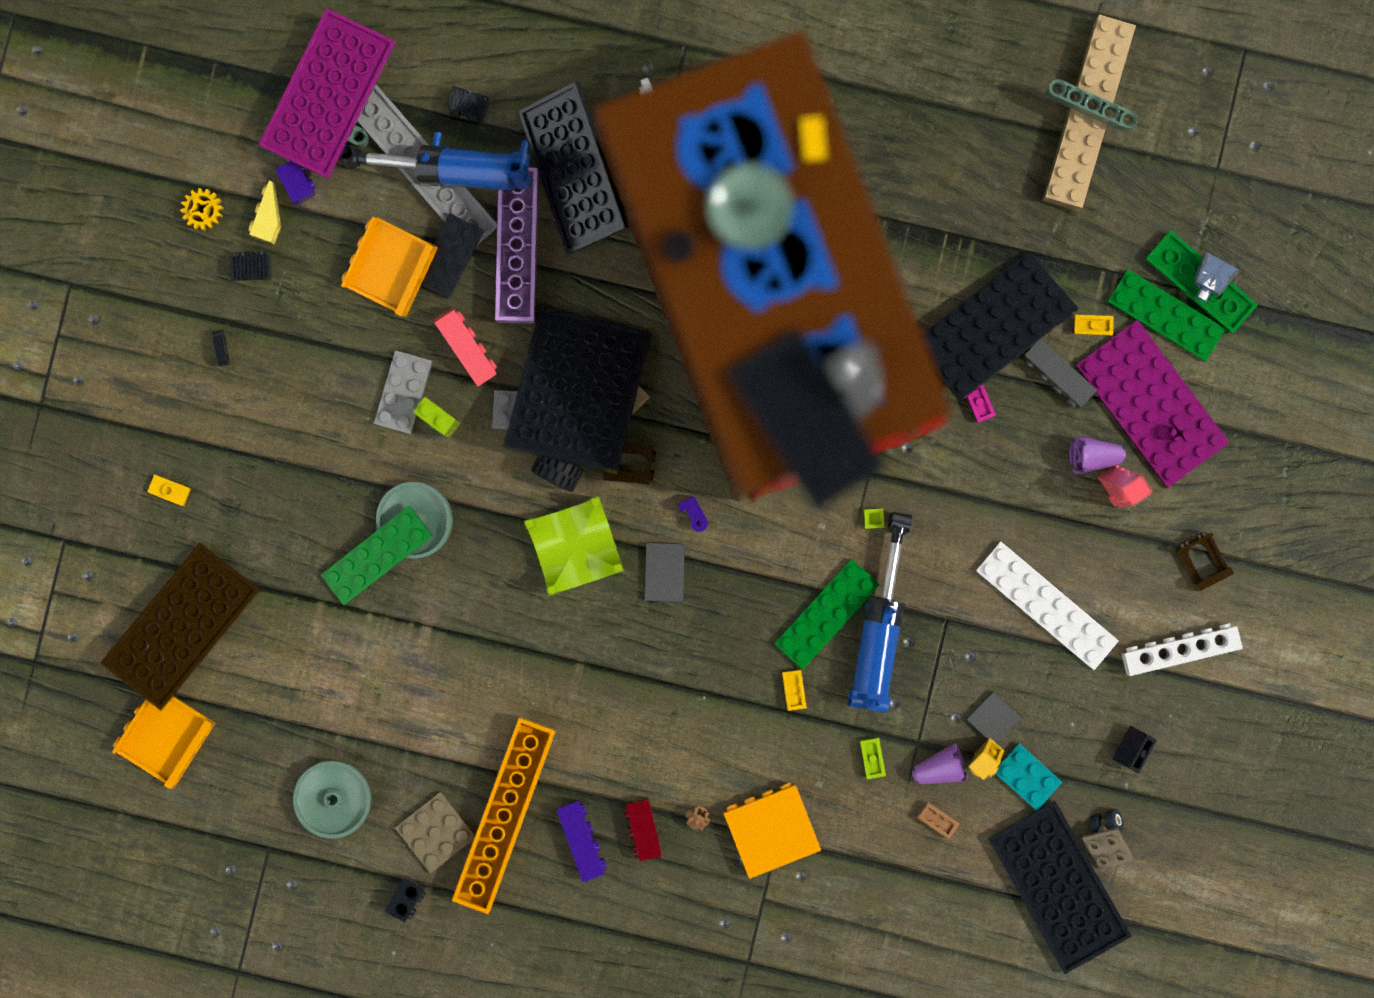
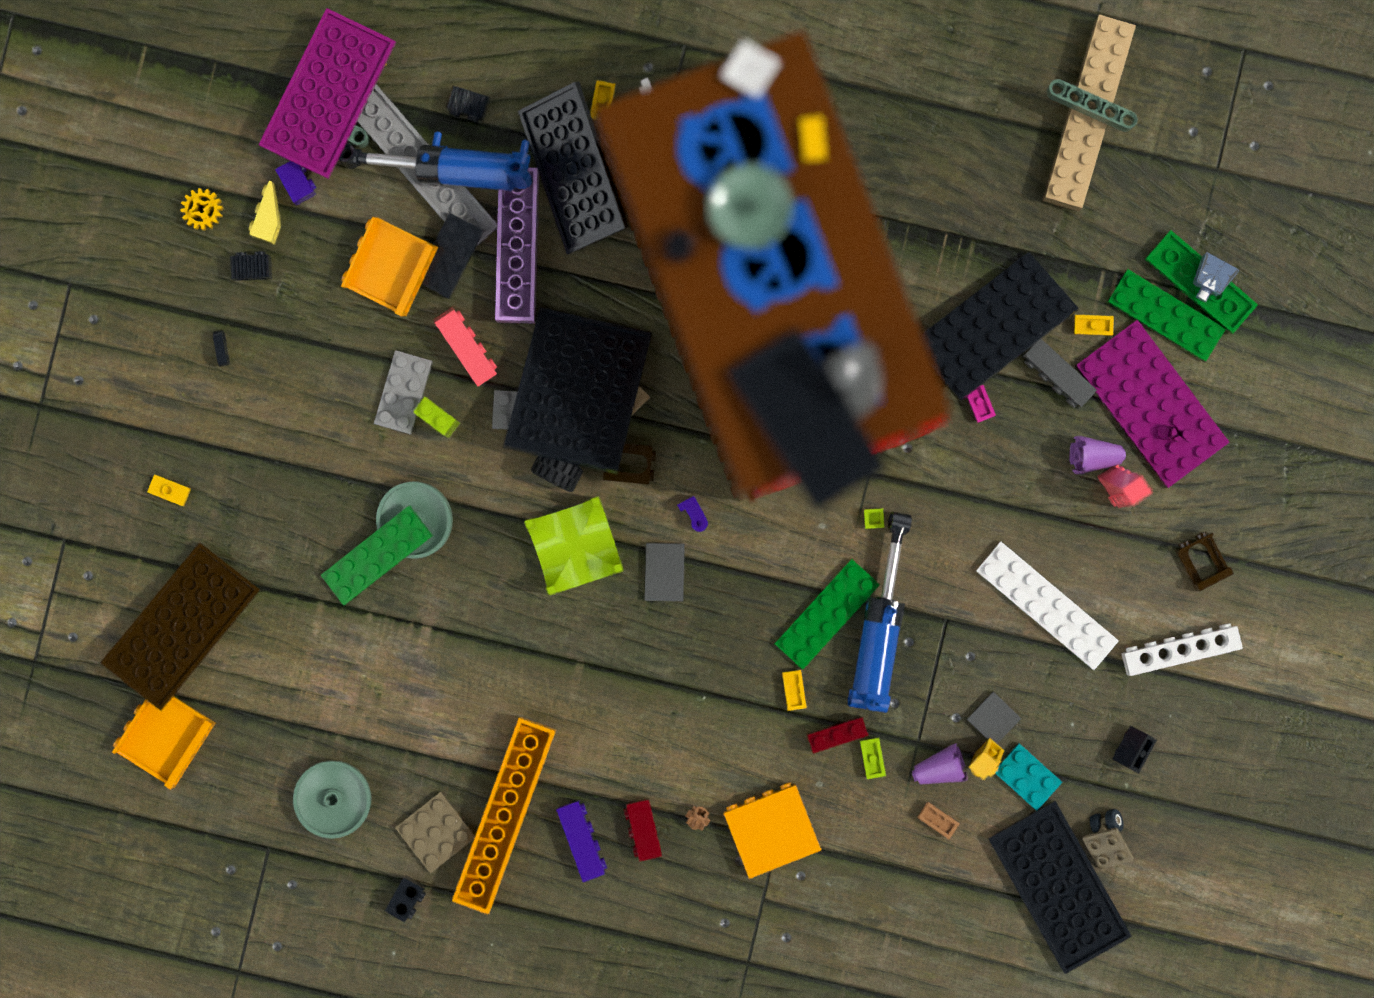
(602, 95): none -> yellow plate
(750, 69): none -> white plate
(837, 734): none -> dark red brick

